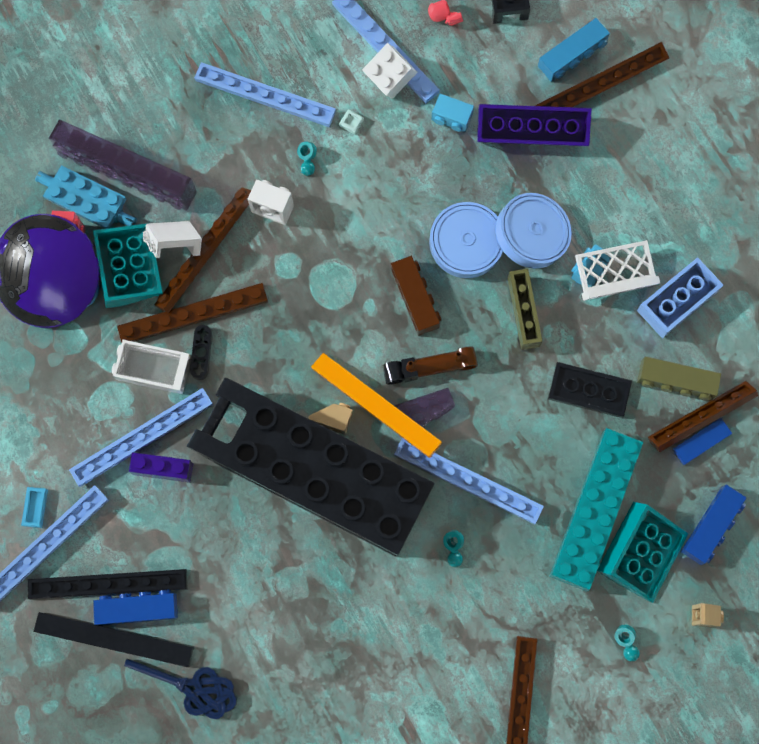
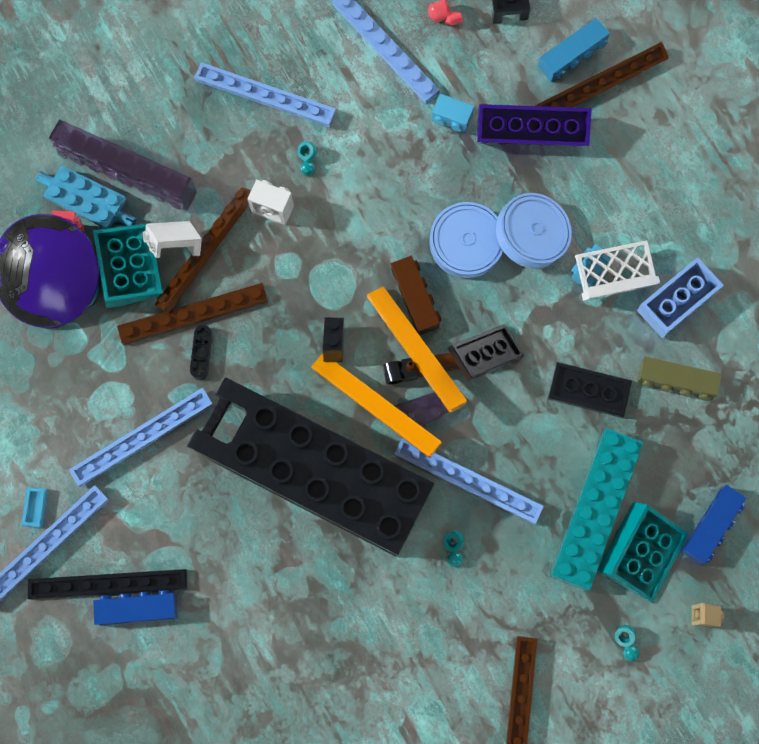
(113, 639): black tile -> none
(151, 366): window -> none
(161, 467): dark purple brick -> none
(192, 696): dark blue piece -> none
(333, 339): none -> black brick
(334, 417): tan slope -> none
(351, 121): light aqua tile -> none
(389, 71): white brick -> none
(417, 349): none -> light orange tile
(486, 352): none -> black tile
(524, 309): olive brick -> none
(702, 441): blue tile -> none
(703, 416): reddish brown plate -> none

